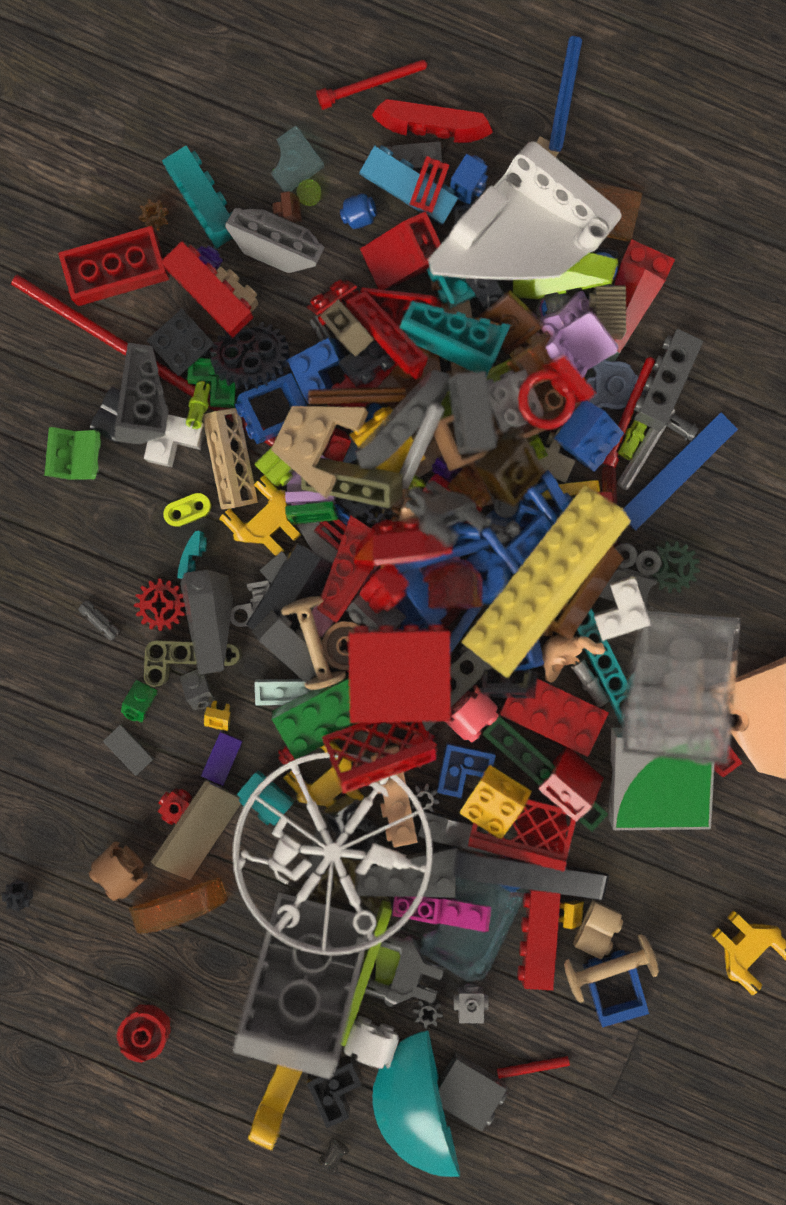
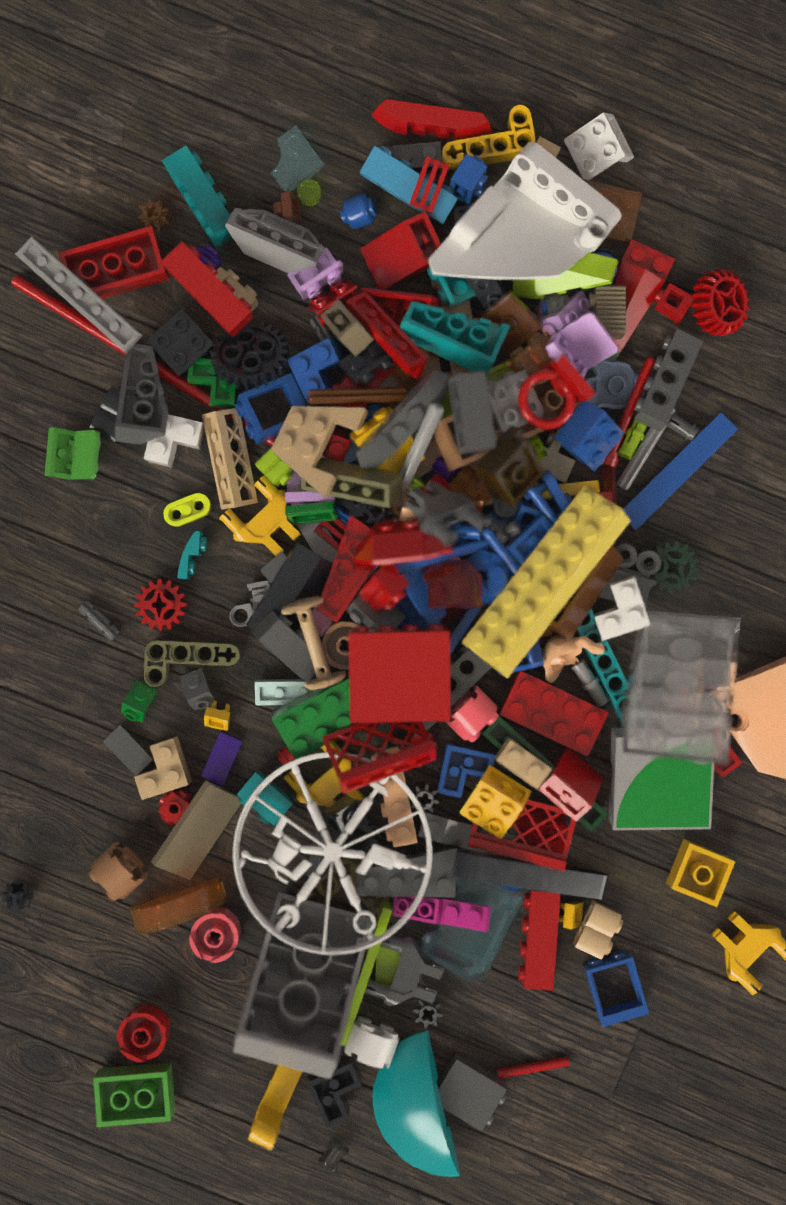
(78, 294): none -> light grey tile
(134, 1094): none -> bright green brick
(170, 771): none -> tan brick
(198, 405): lime pin -> none
(208, 612): dark grey wedge -> none
(210, 947): none -> coral brick
(311, 280): none -> lavender bracket
(328, 97): red piece -> none
(470, 1004): light grey brick -> none
(487, 142): none -> yellow beam
(518, 685): black hinge -> none
(522, 763): none -> tan brick
(565, 94): blue axle -> none
(598, 146): none -> white bracket
(611, 968): tan hose -> none
(676, 296): none -> red brick
(700, 872): none -> yellow brick
(727, 301): none -> red gear

